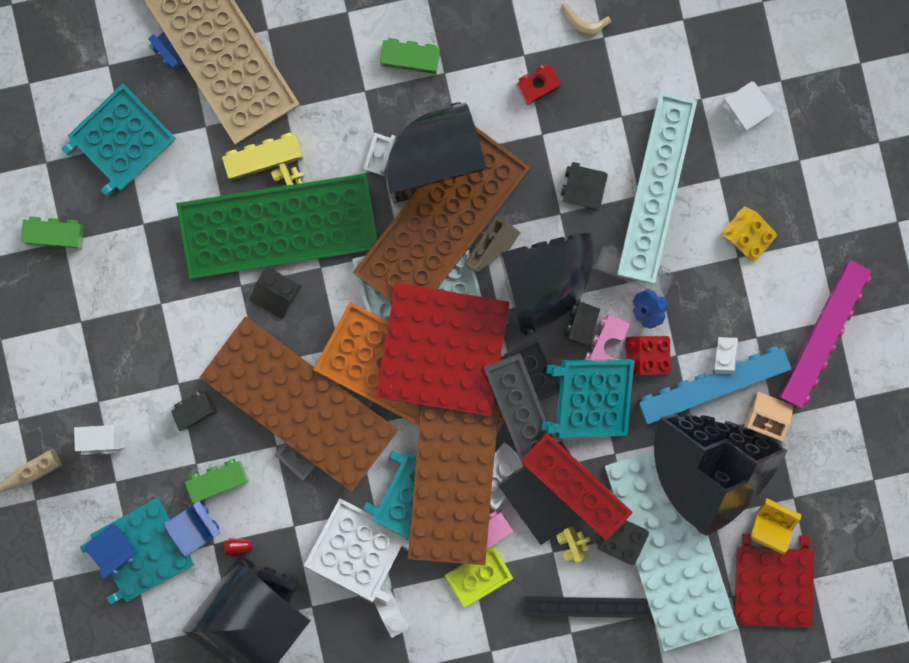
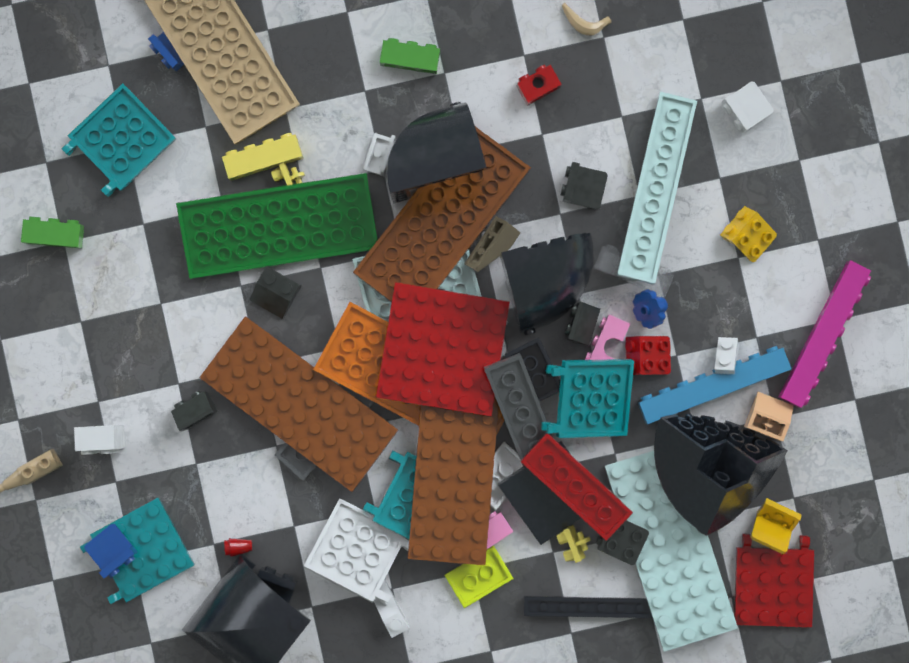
(192, 528): bracket -> none
(216, 480): bright green brick -> none

